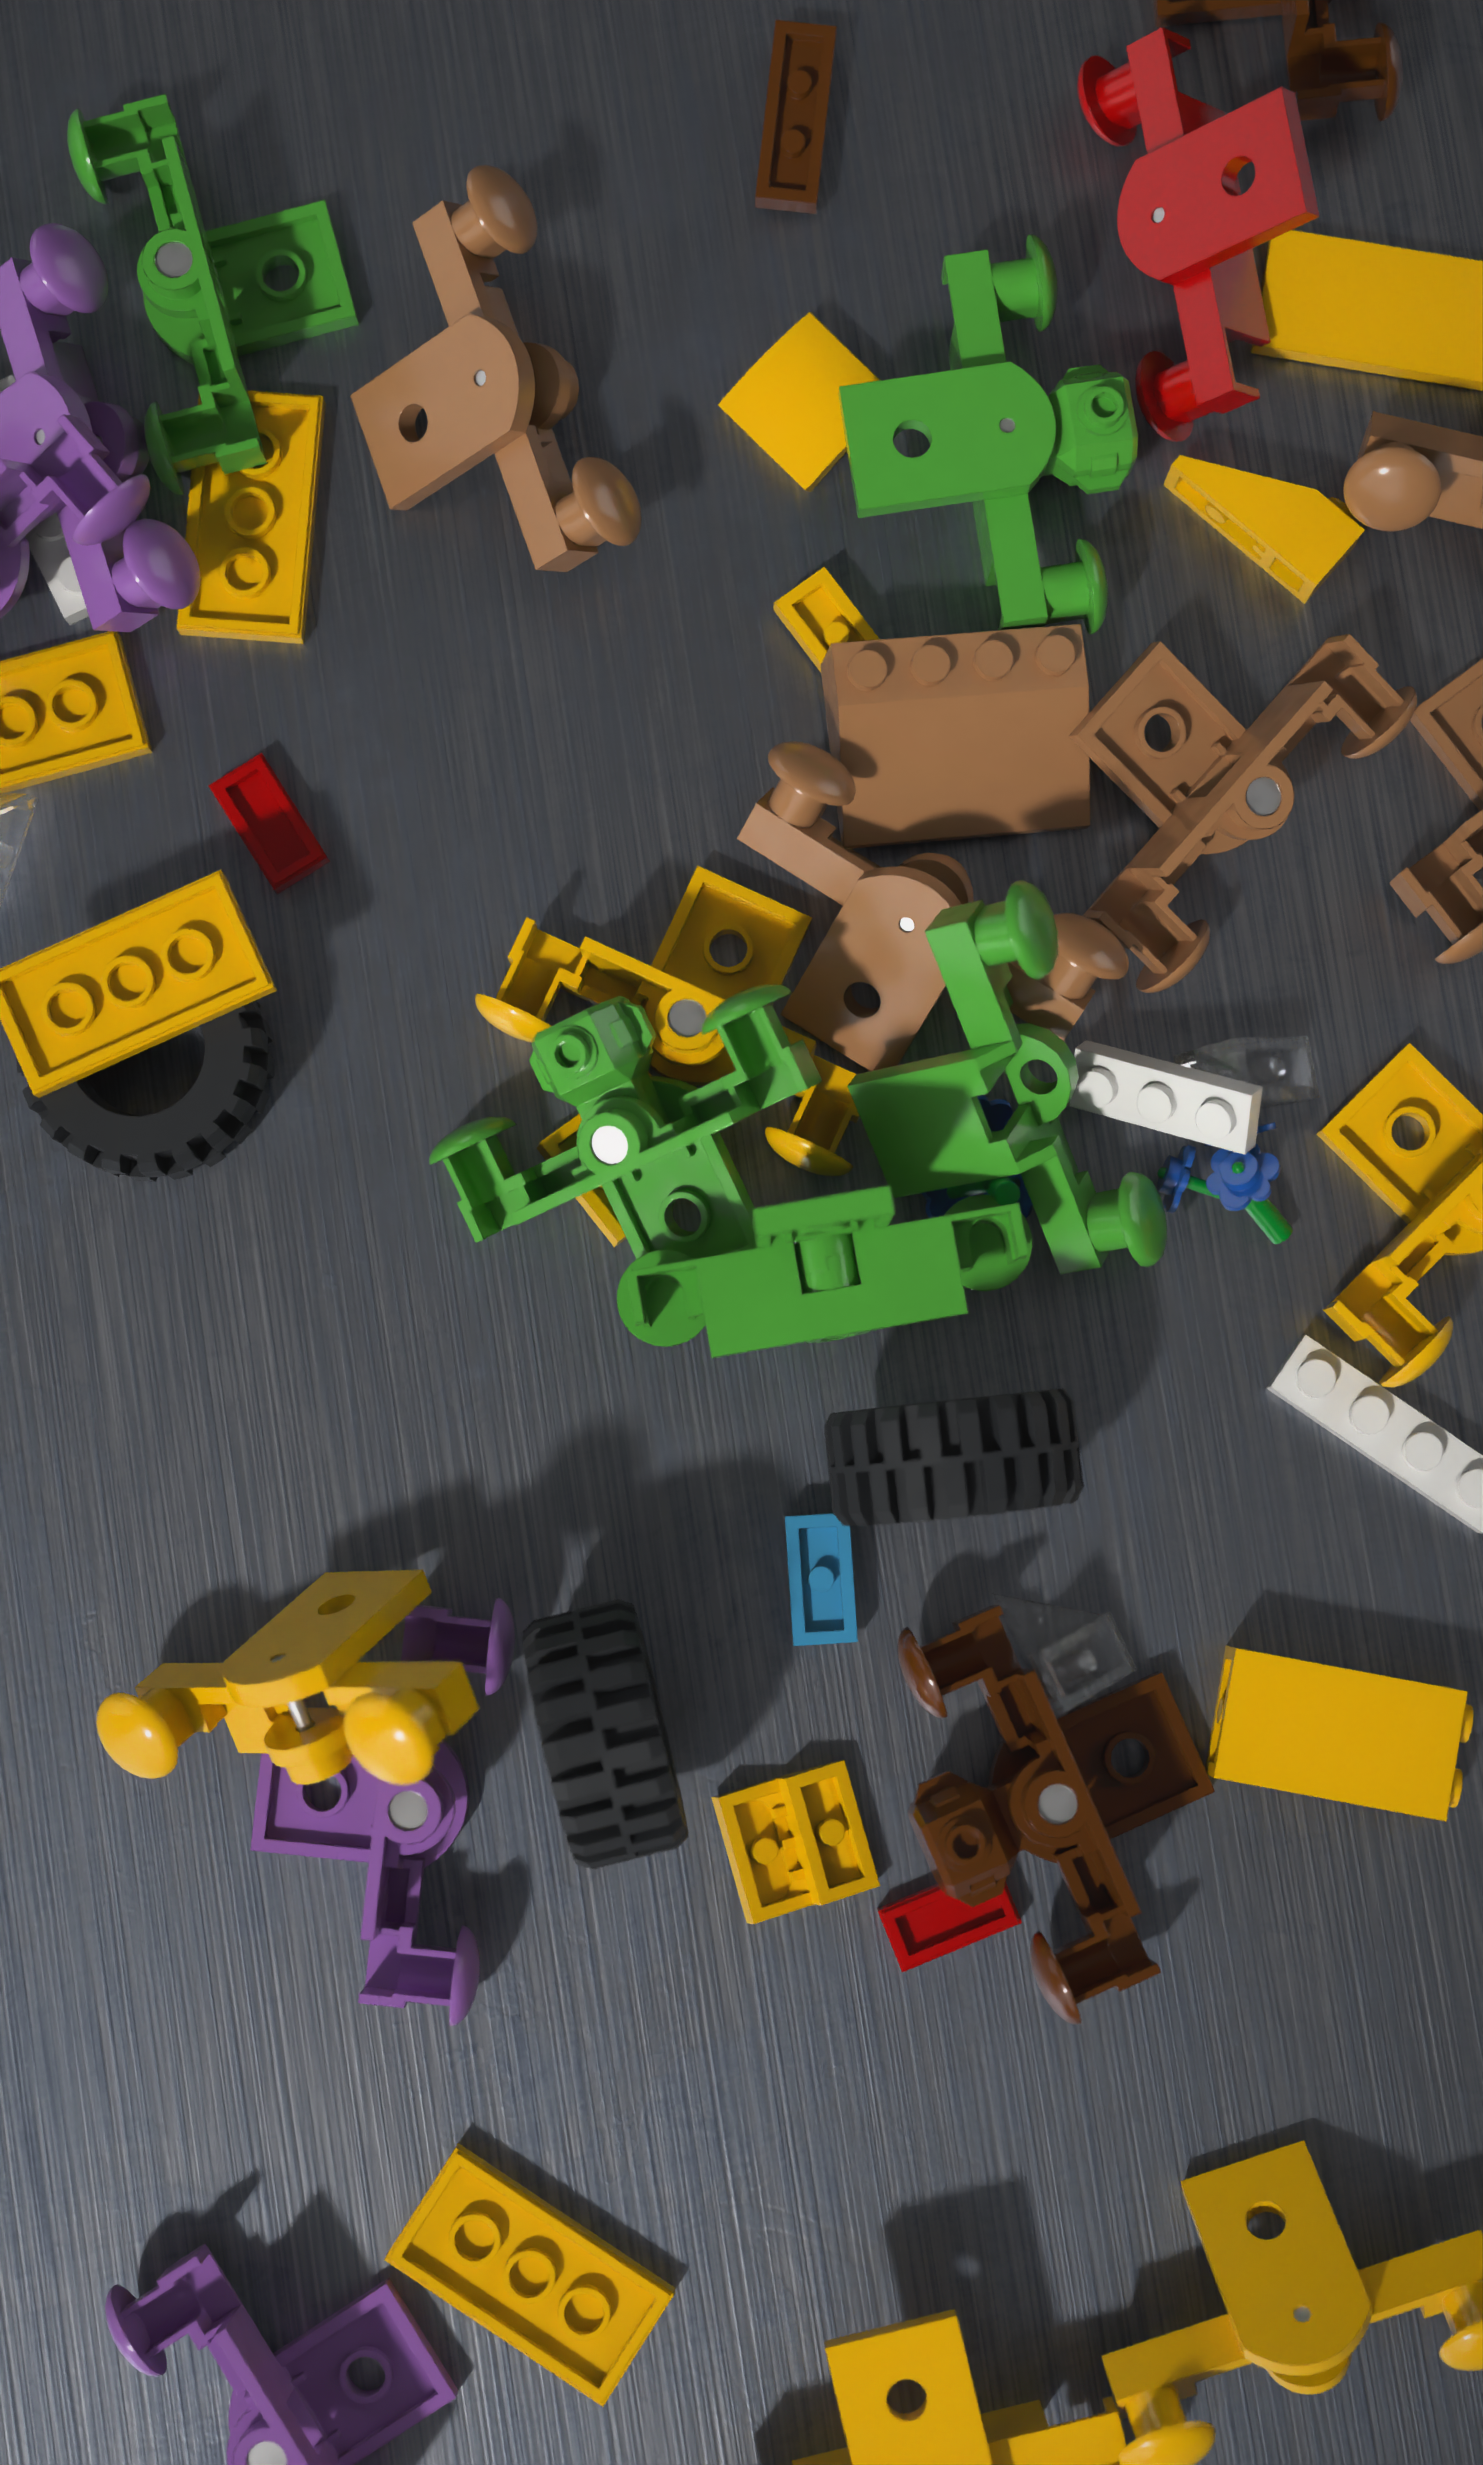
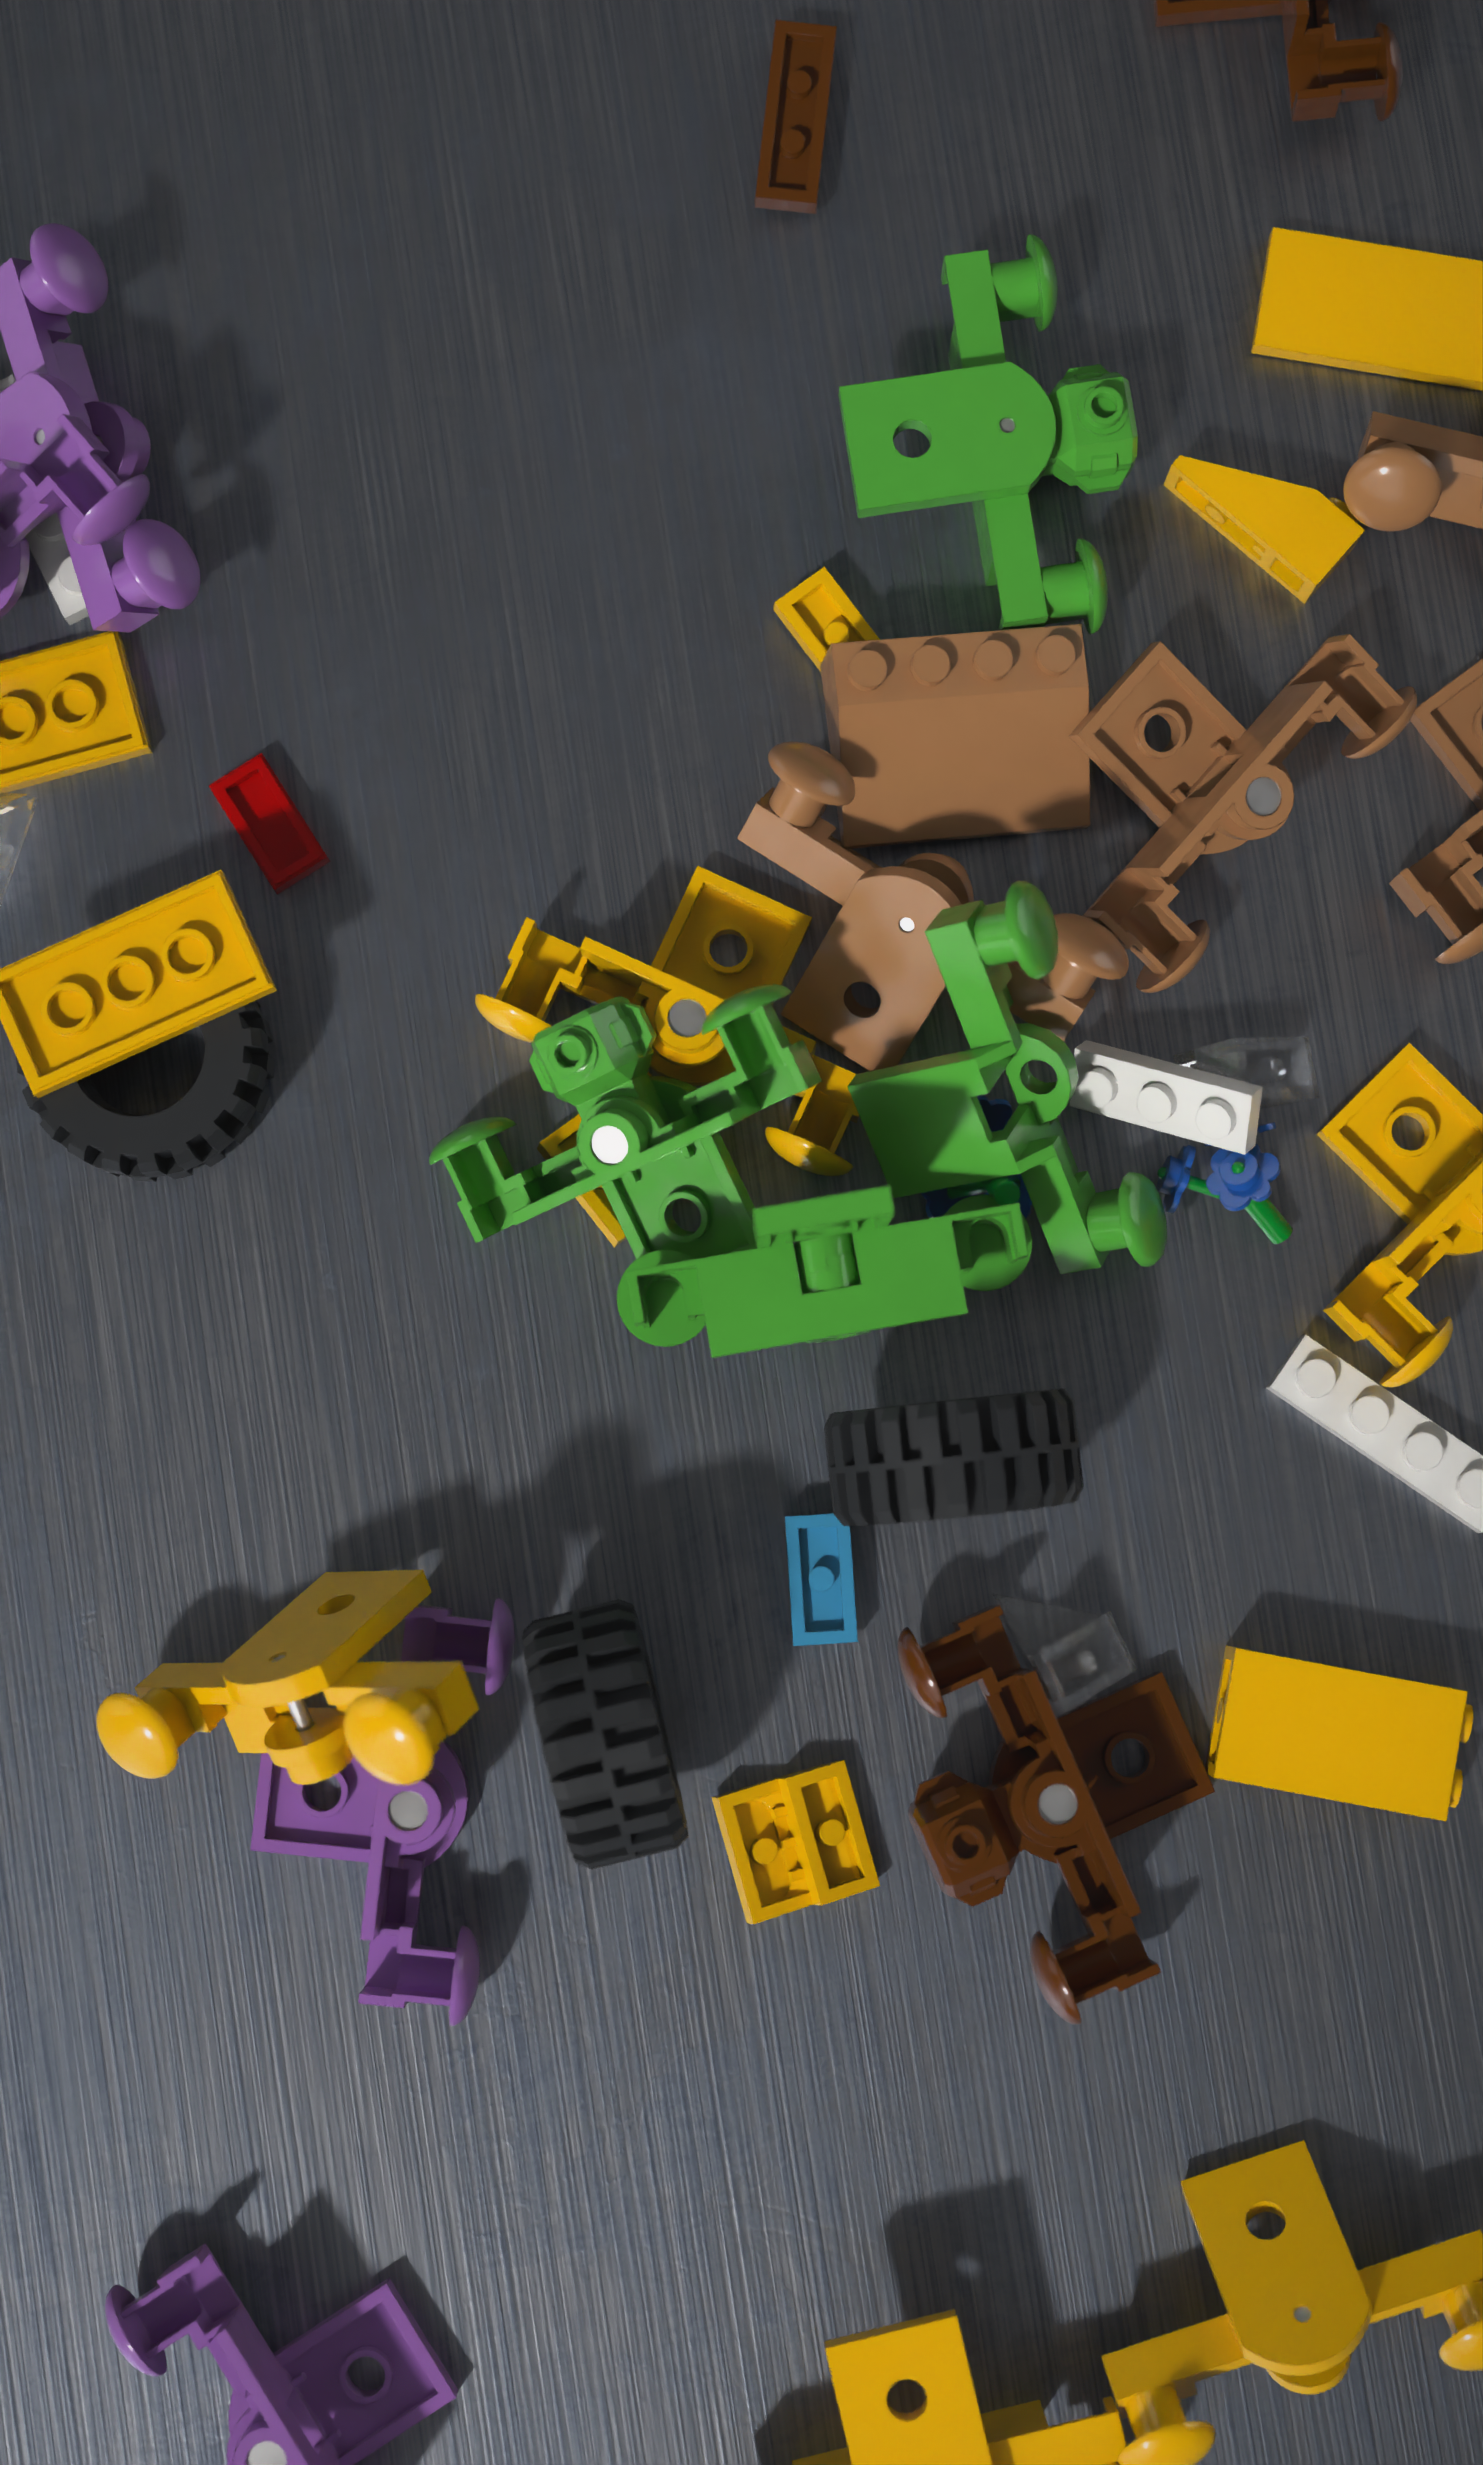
(210, 286): bright green piece -> none
(258, 529): yellow tile -> none
(491, 392): medium nougat piece -> none
(530, 2274): yellow tile -> none
(793, 401): yellow slope -> none
(935, 1924): red tile -> none
(1189, 221): red piece -> none

